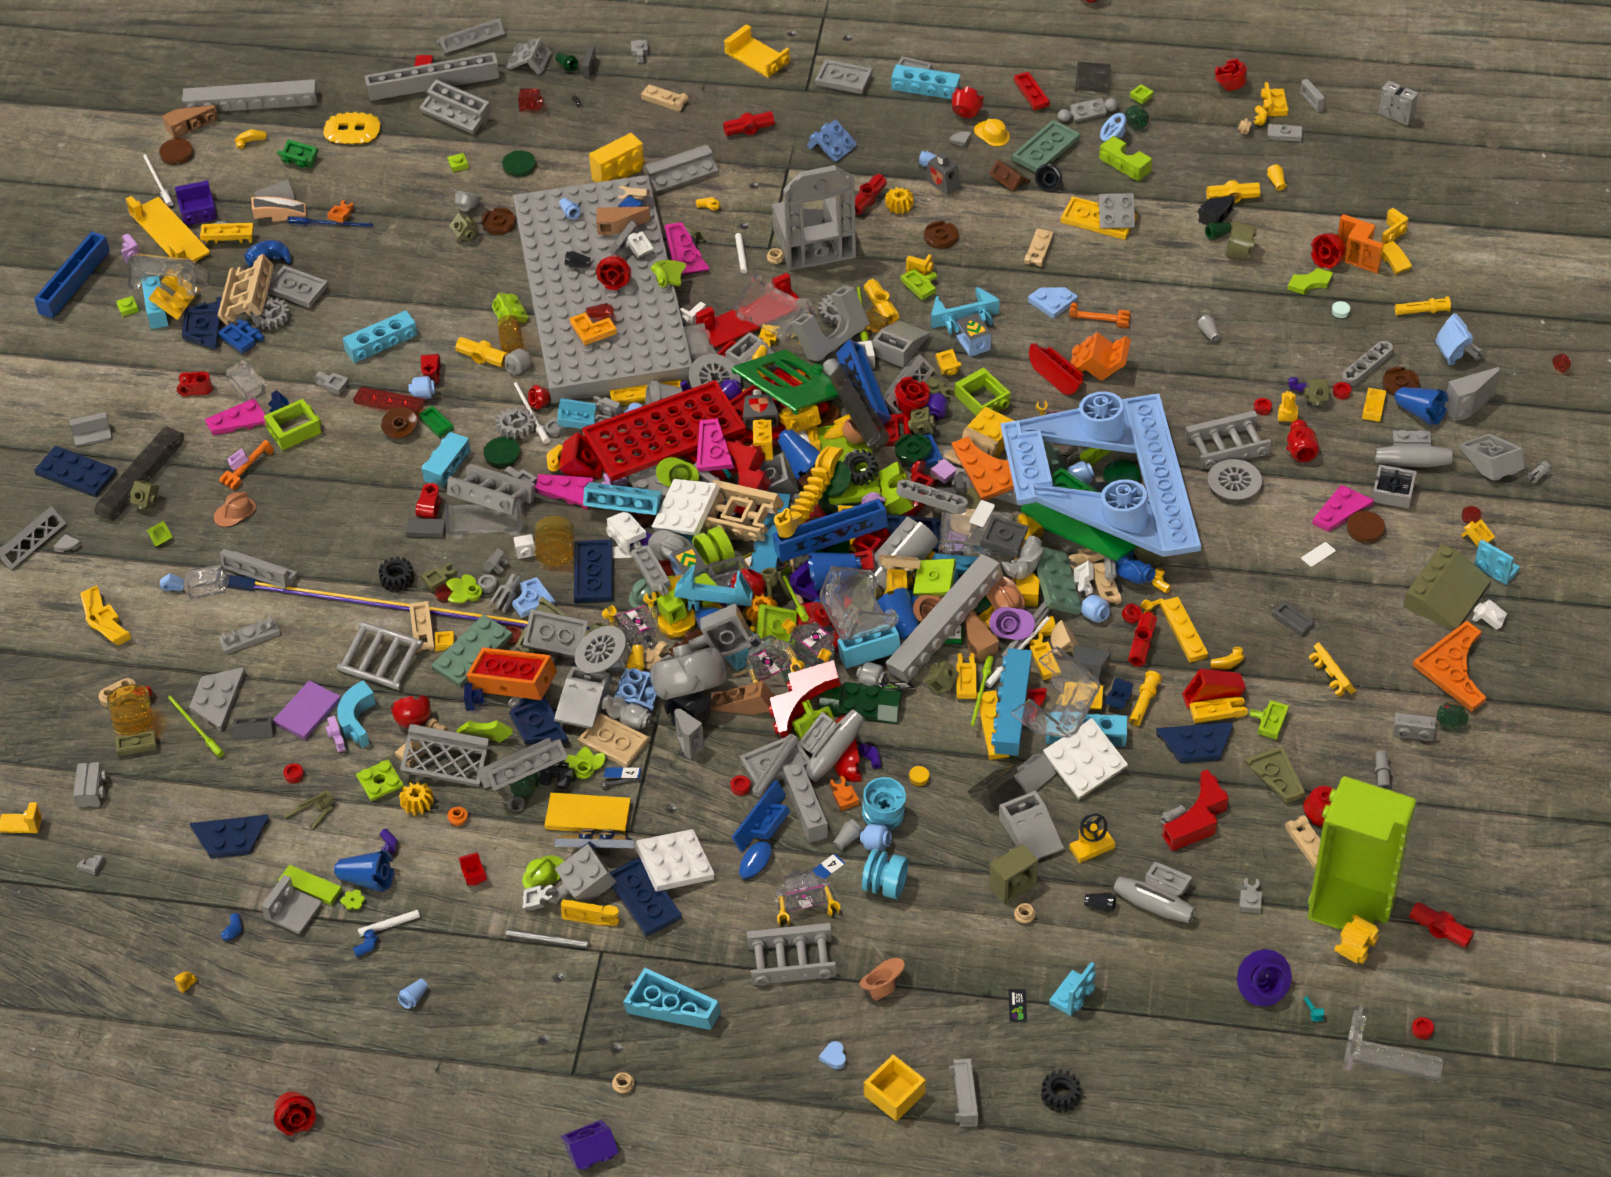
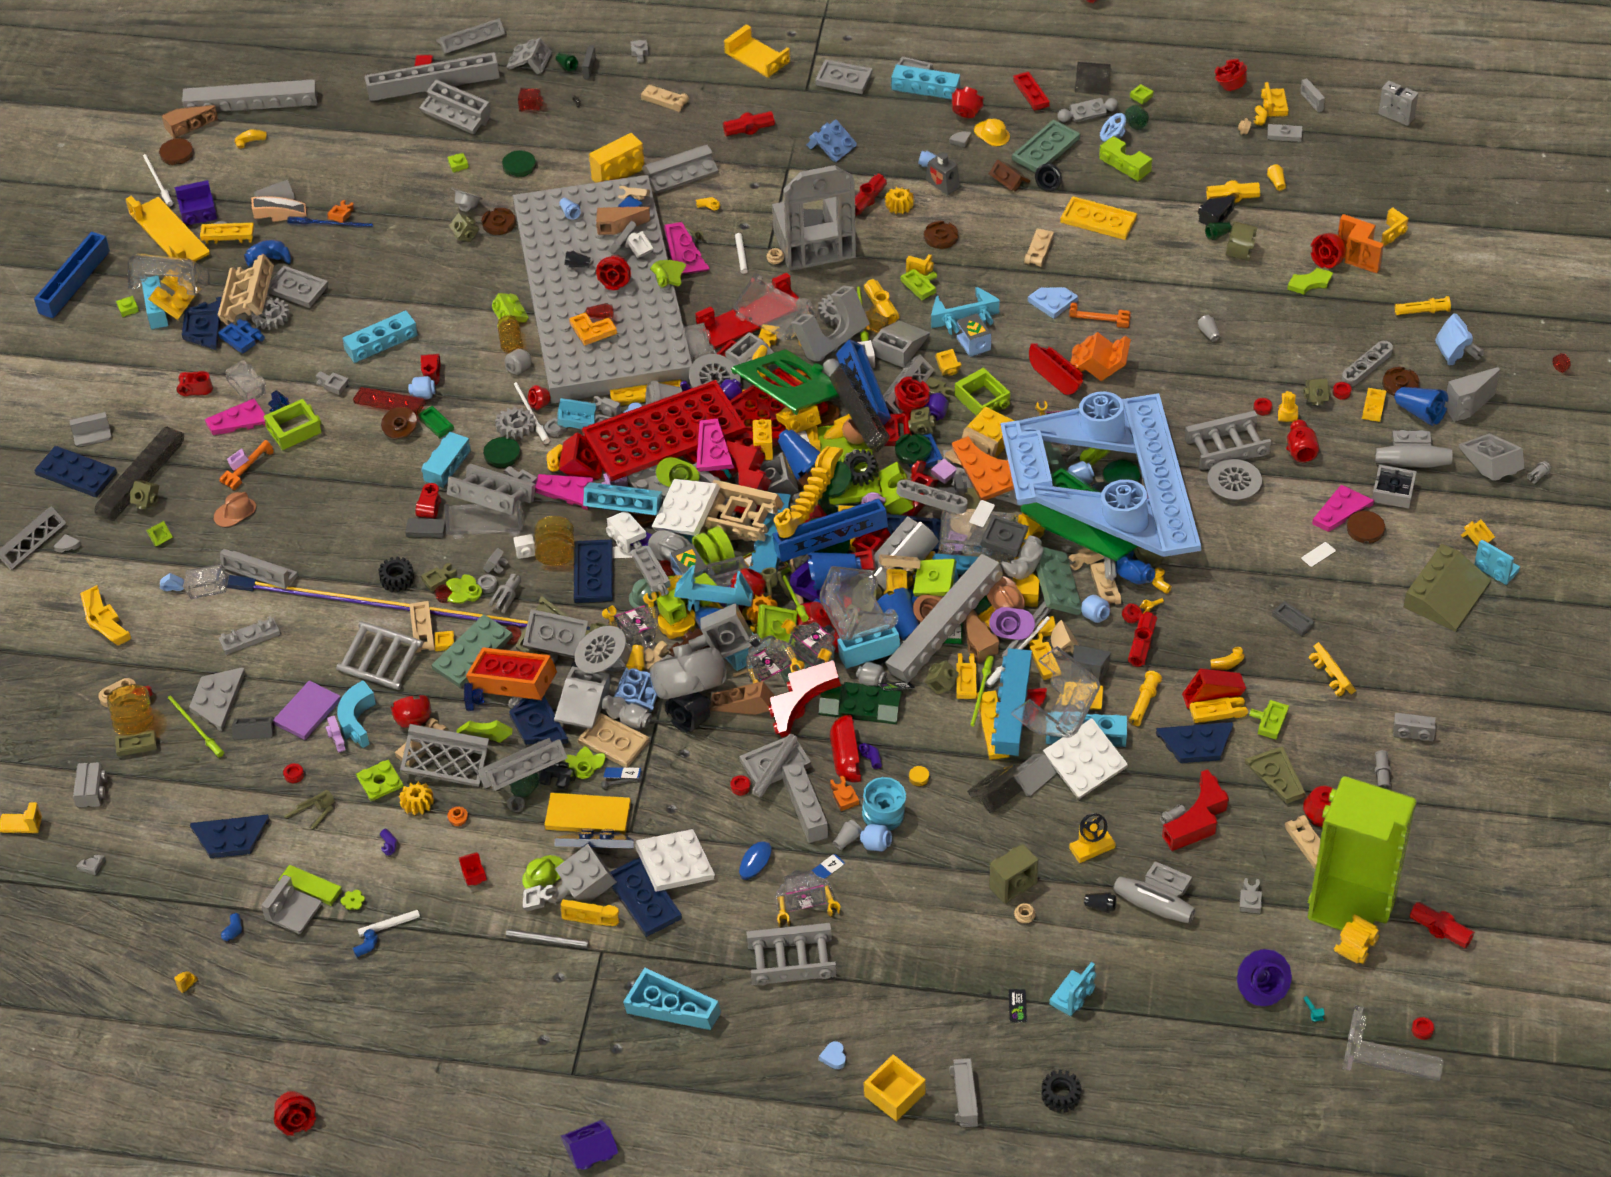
(129, 247): lavender bracket -> none
(298, 153): green bracket -> none
(351, 135): yellow piece -> none
(367, 870): blue cone -> none
(411, 995): light blue cone -> none
(481, 352): yellow piece -> none
(531, 594): light blue tile -> none
(623, 1078): tan plate -> none
(689, 318): white bracket -> none
(689, 733): light grey tile -> none
(759, 407): dark grey torso -> none
(763, 818): blue bracket -> none
(804, 723): lime plate -> none
(829, 741): light grey plate -> none
(882, 979): nougat piece -> none
(889, 874): medium azure wheel -> none
(1030, 824): light grey slope -> none
(1082, 576): white plate -> none
(1116, 210): light grey bracket -> none
(1120, 694): dark blue bracket -> none
(1183, 629): yellow plate -> none
(1295, 385): dark purple arm -> none
(1341, 309): light aqua tile -> none
(1395, 257): yellow slope -> none
(1447, 665): orange plate -> none
(1452, 716): clear green head -> none
(1471, 514): clear red tile -> none
(1490, 613): white bracket -> none

